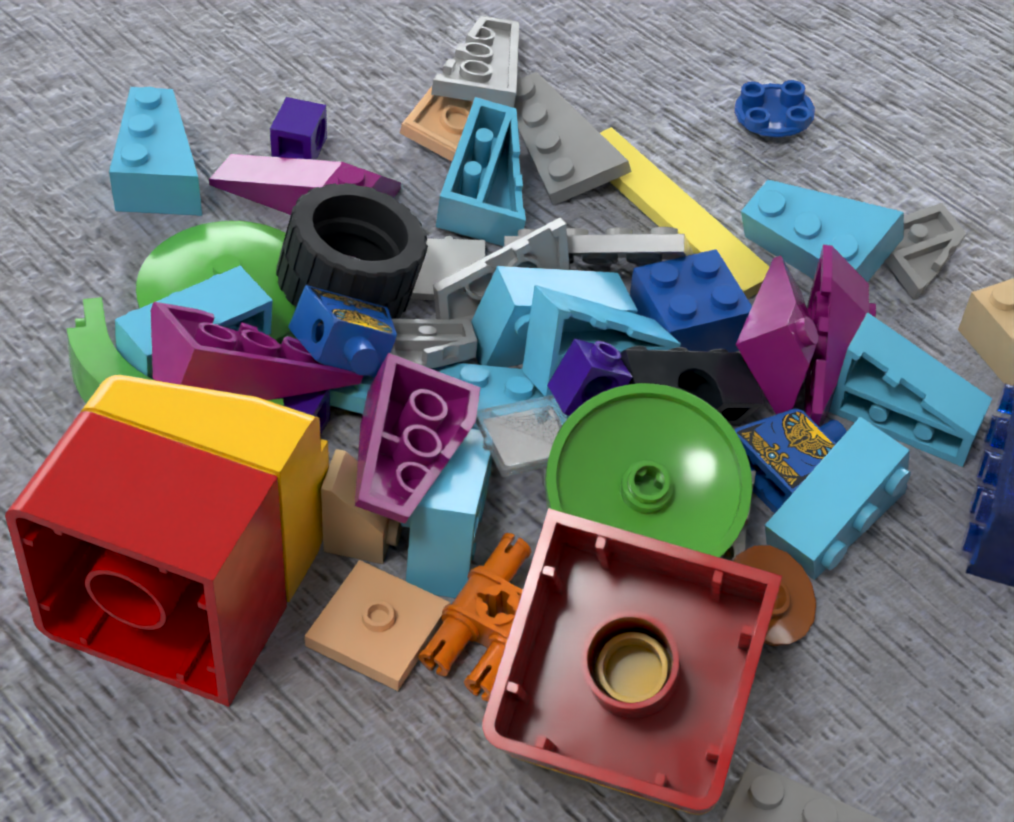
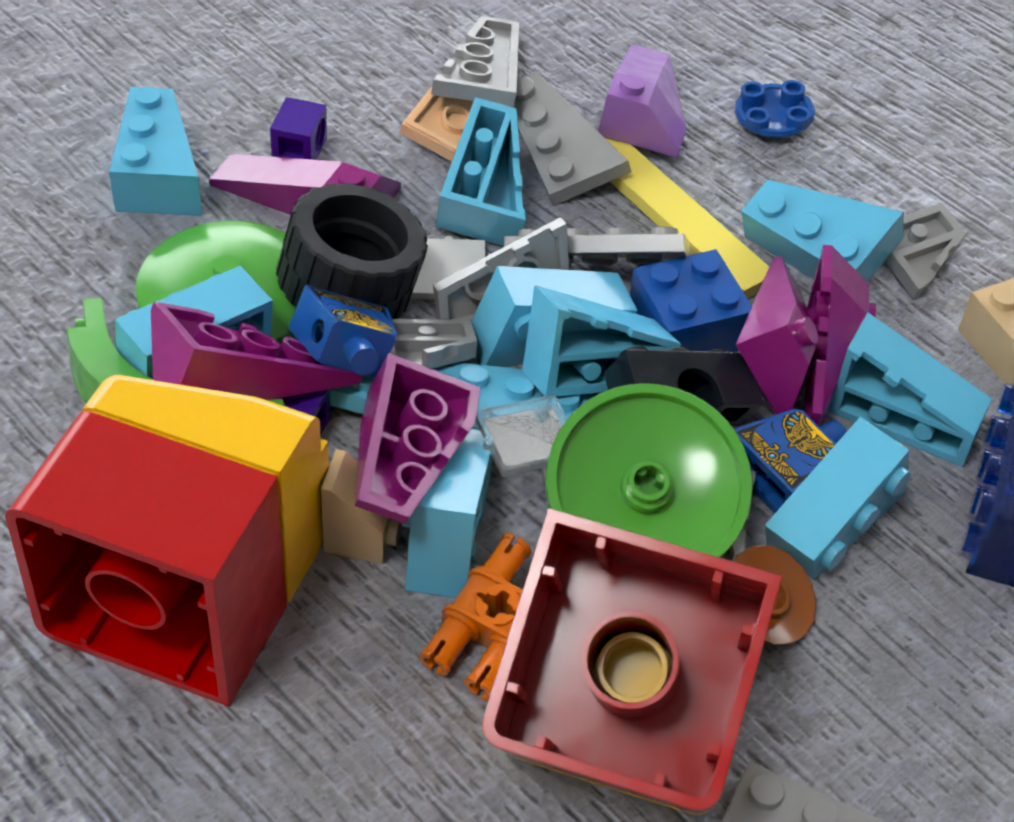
(377, 625): light nougat plate -> none
(586, 372): dark purple brick -> none
(644, 103): none -> medium lavender wedge

